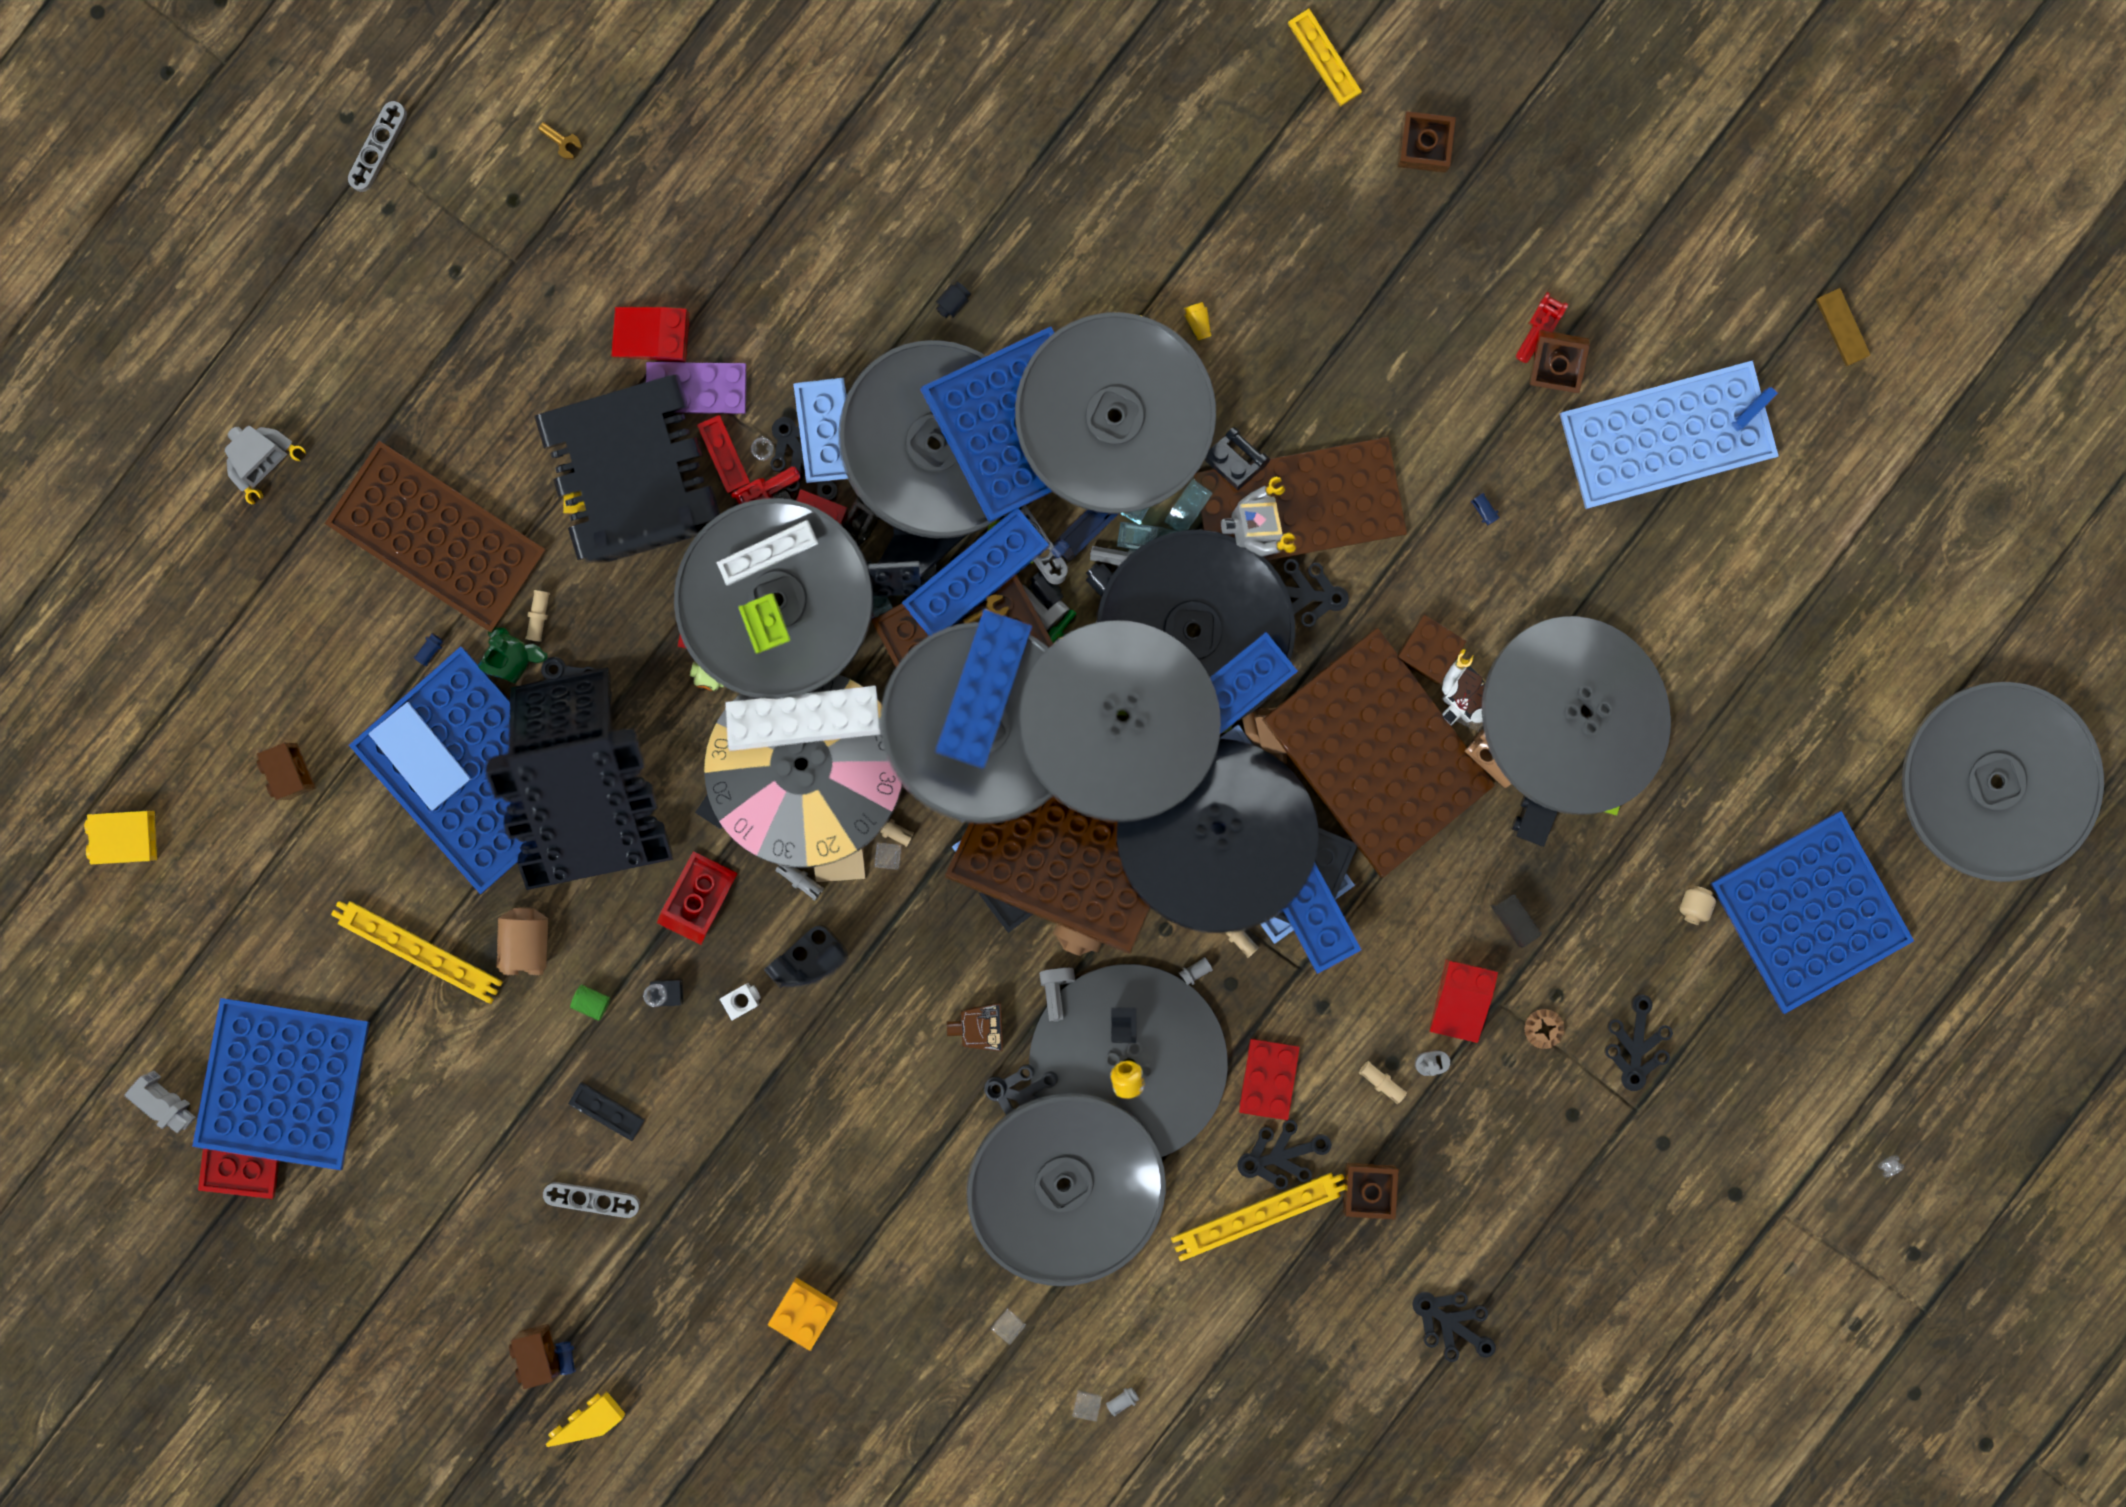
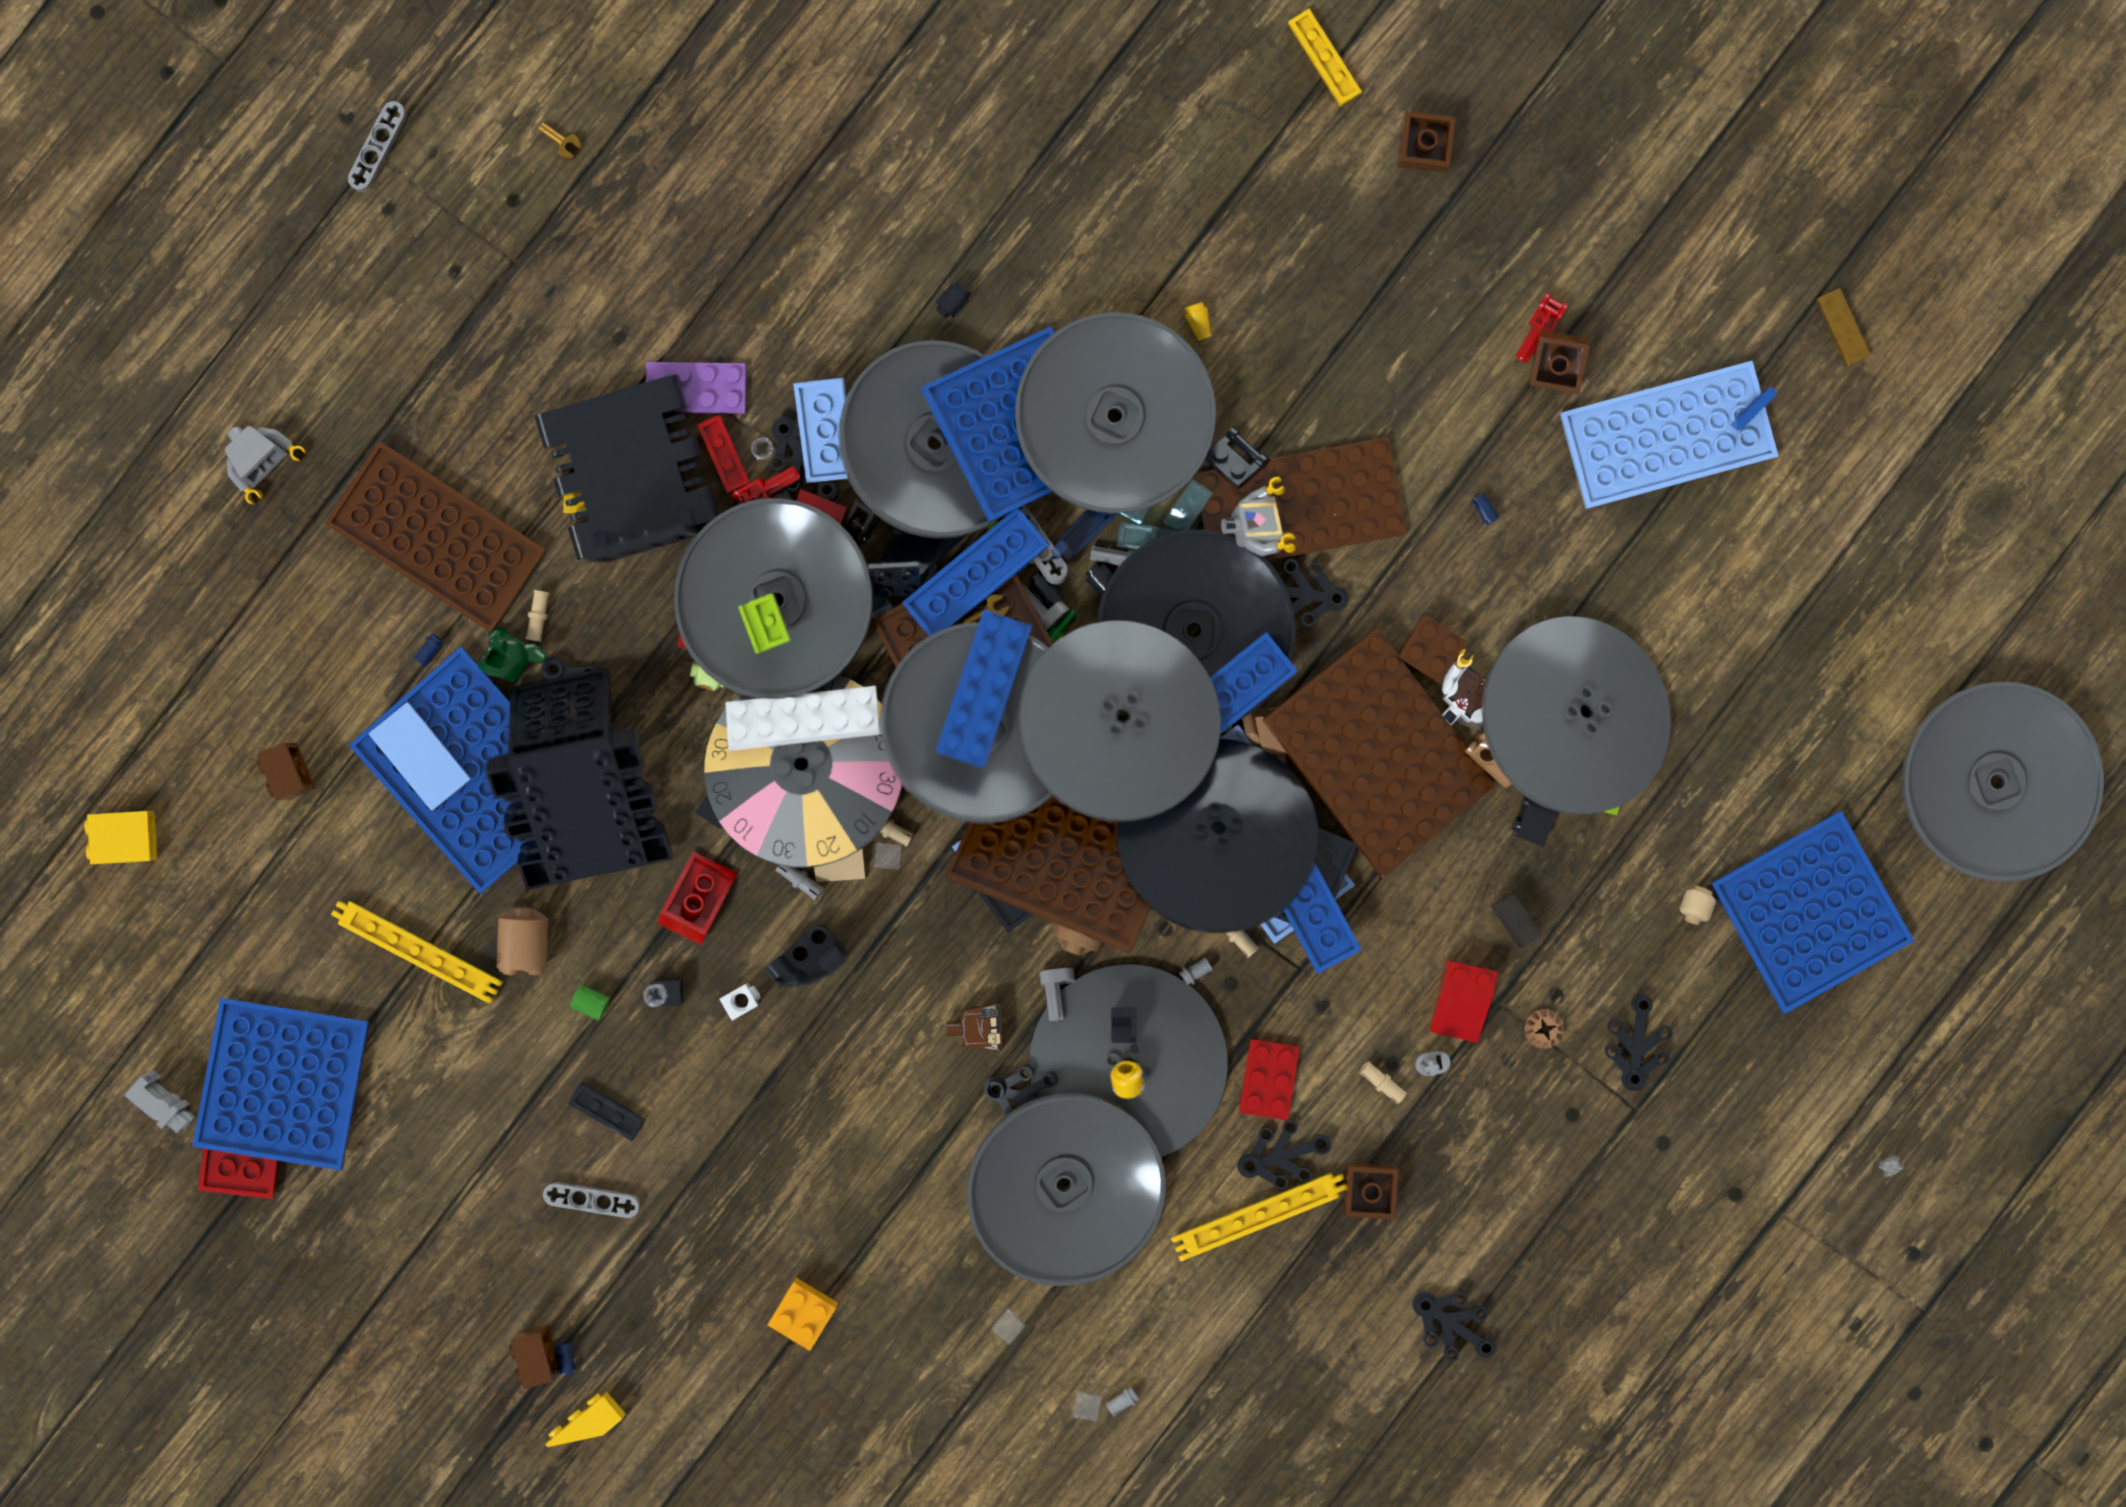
(651, 333): red slope -> none
(767, 553): white tile -> none

